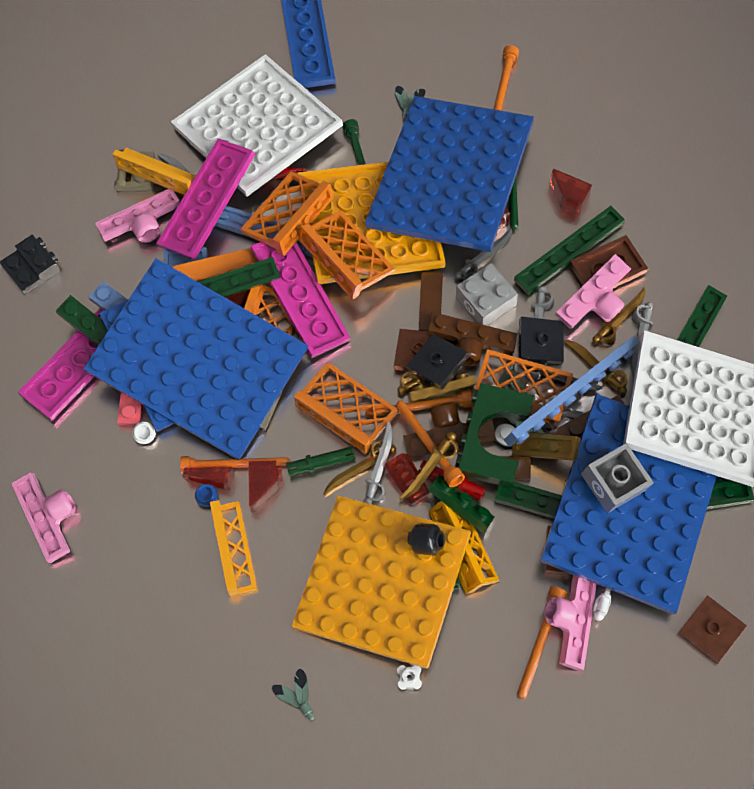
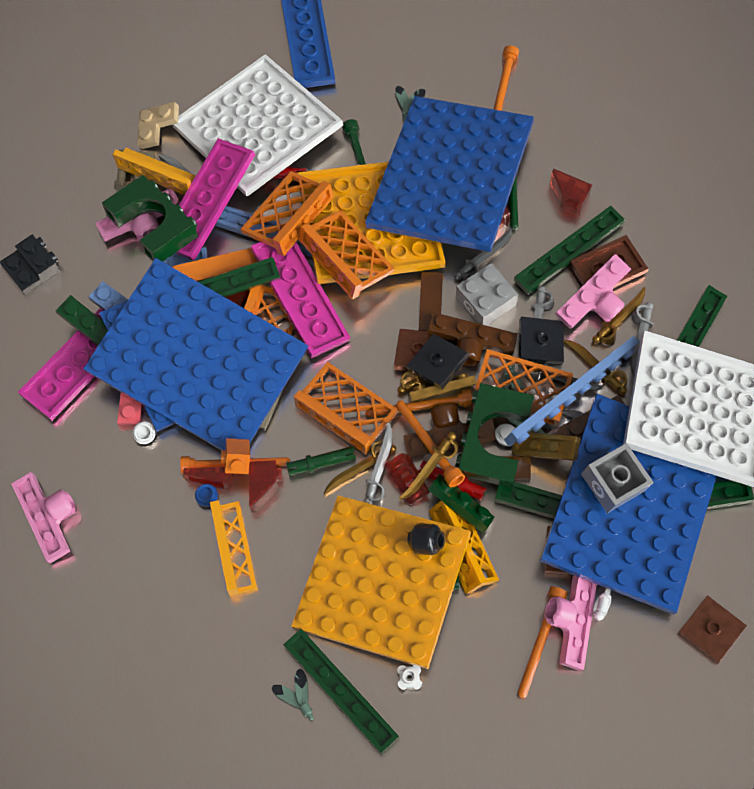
(144, 197): none -> dark green arch
(152, 120): none -> tan plate
(236, 456): none -> orange brick
(341, 691): none -> dark green plate

